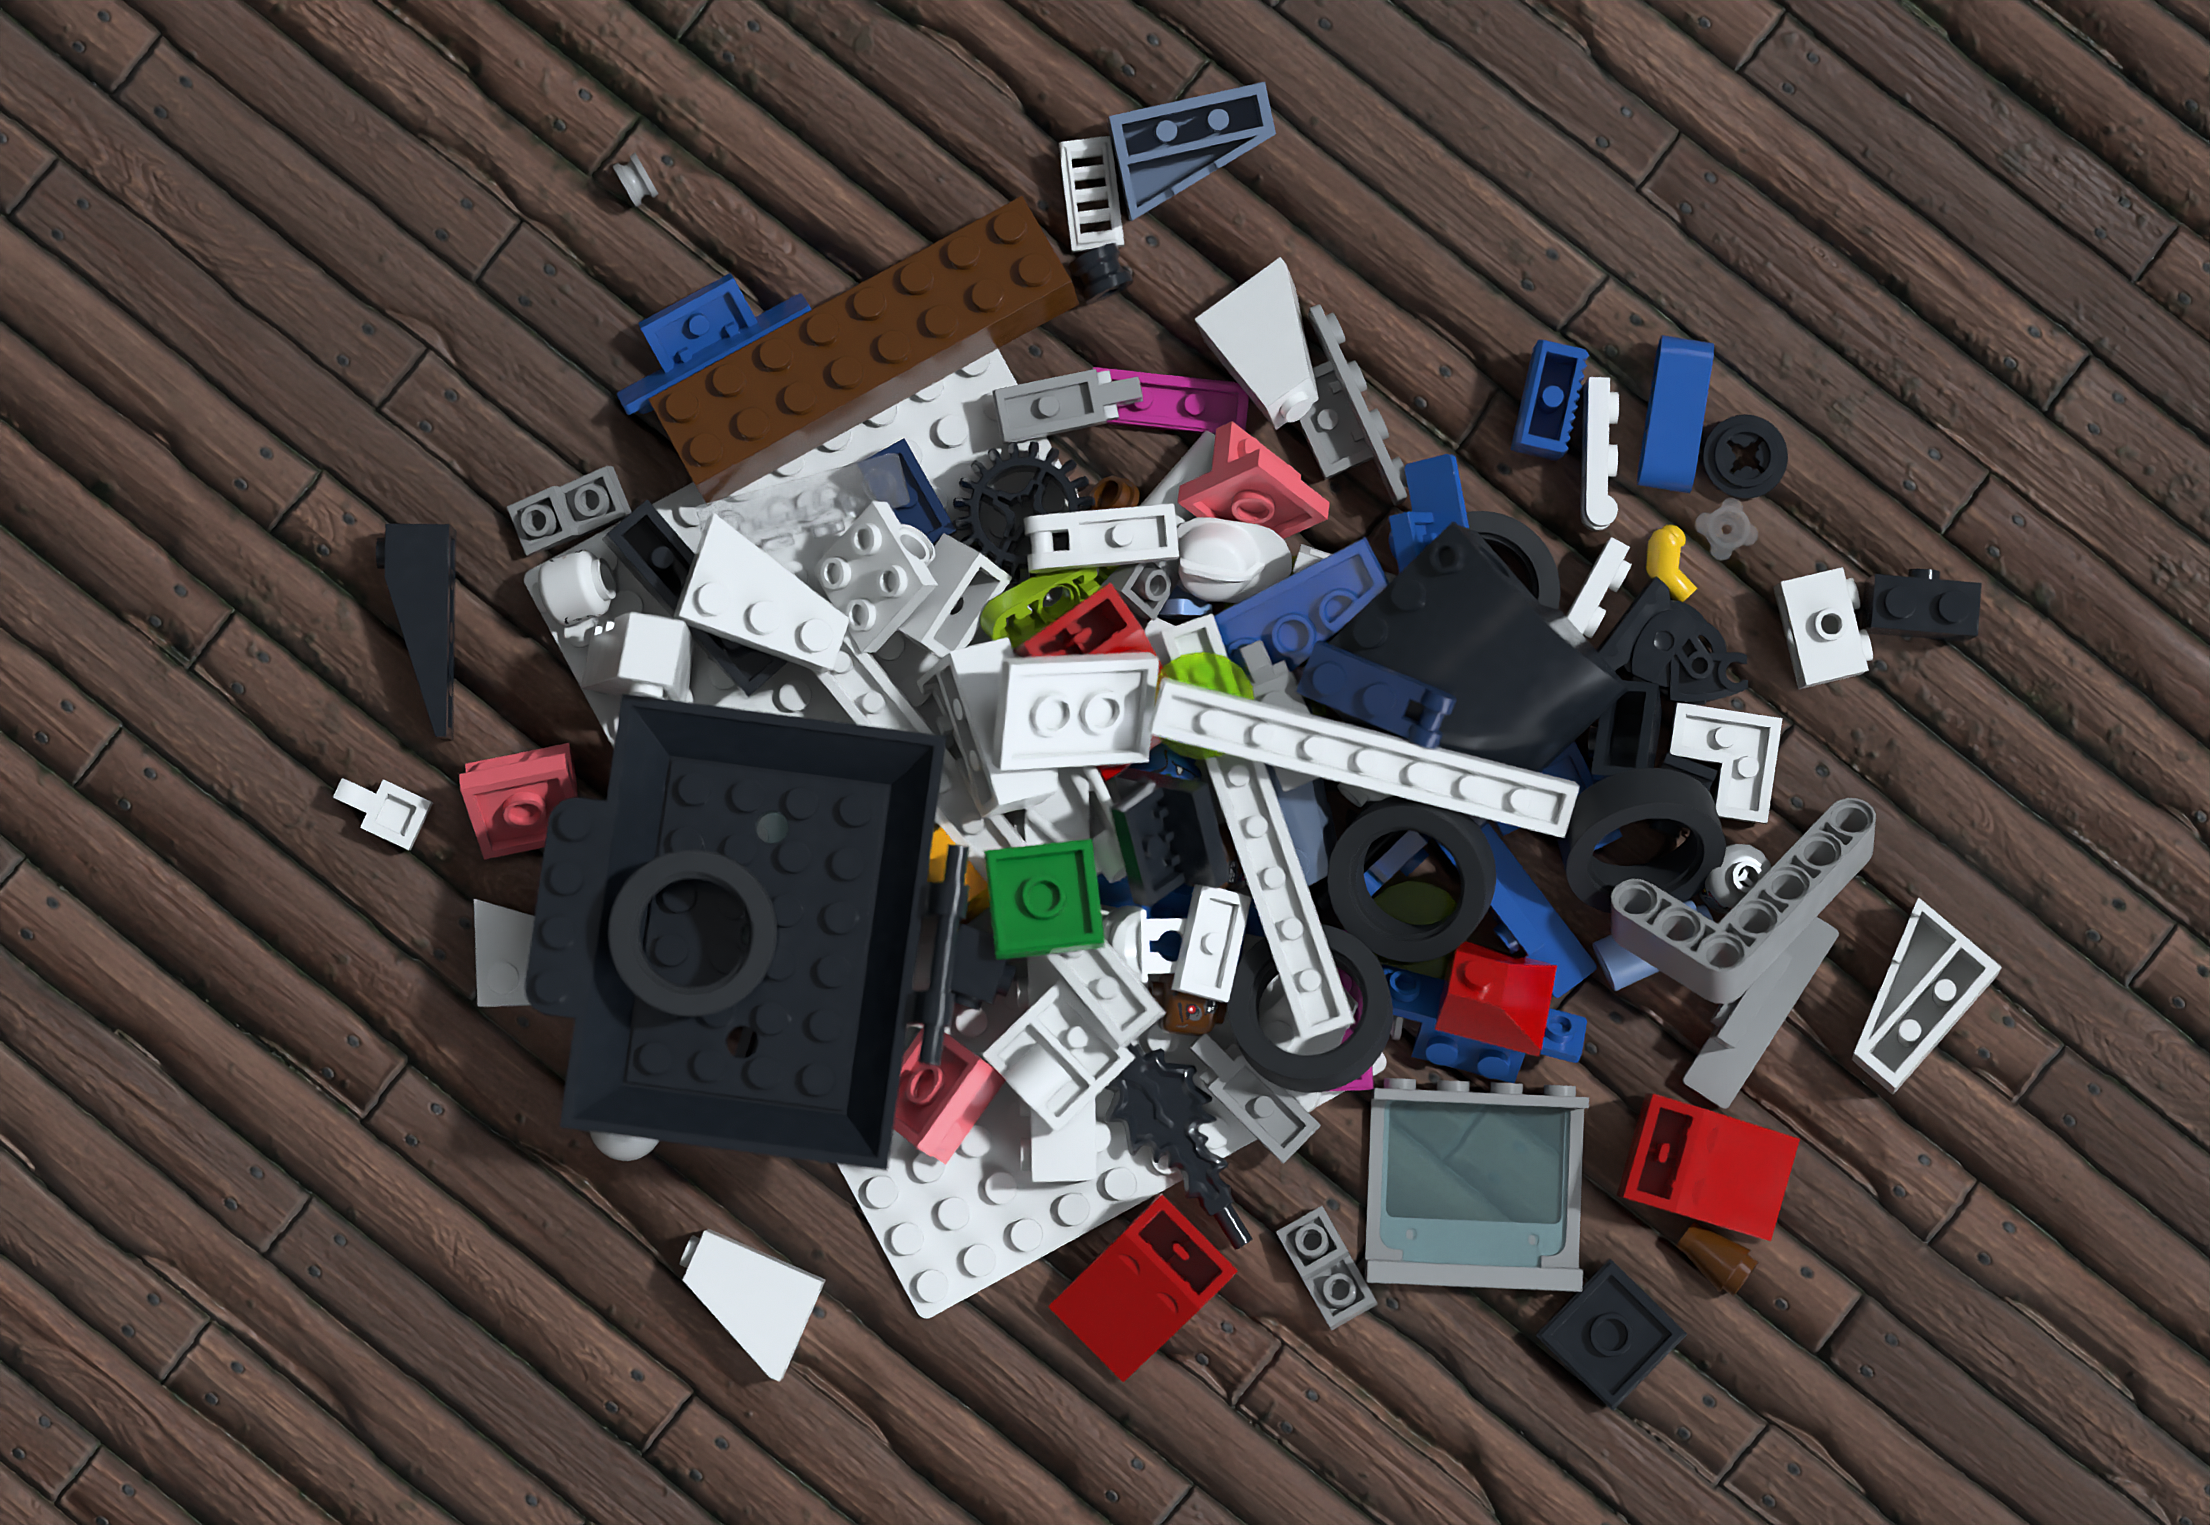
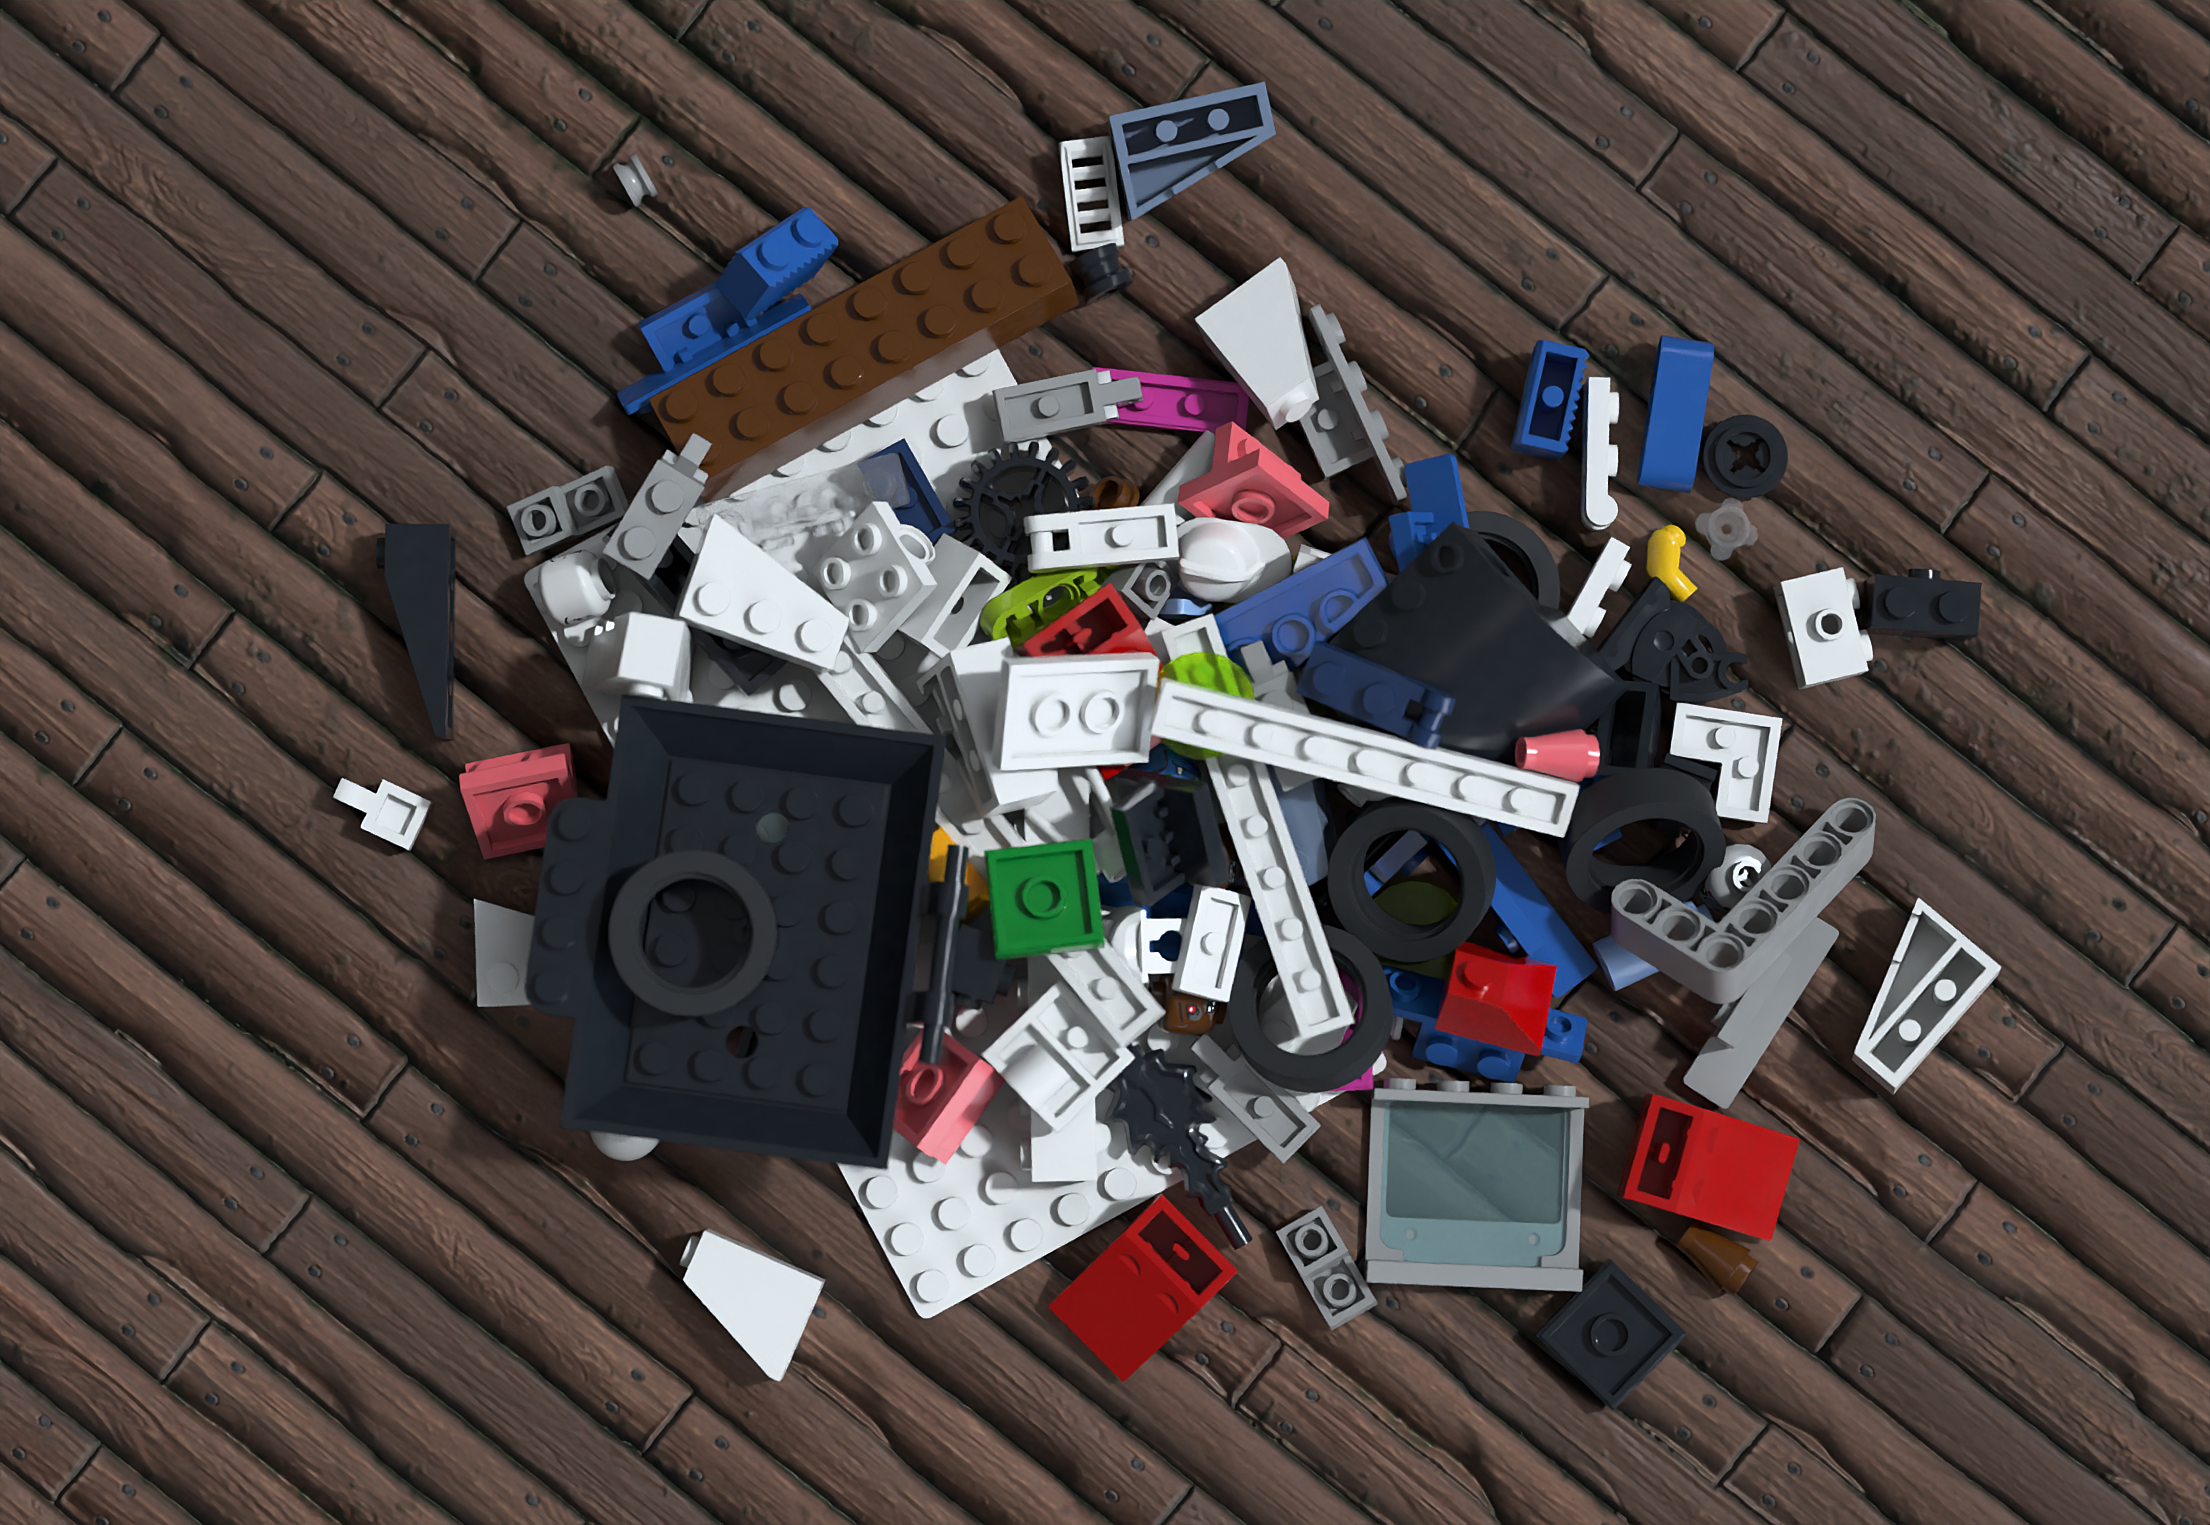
(659, 509): none -> light grey hinge
(777, 263): none -> blue brick
(1561, 754): none -> coral cone

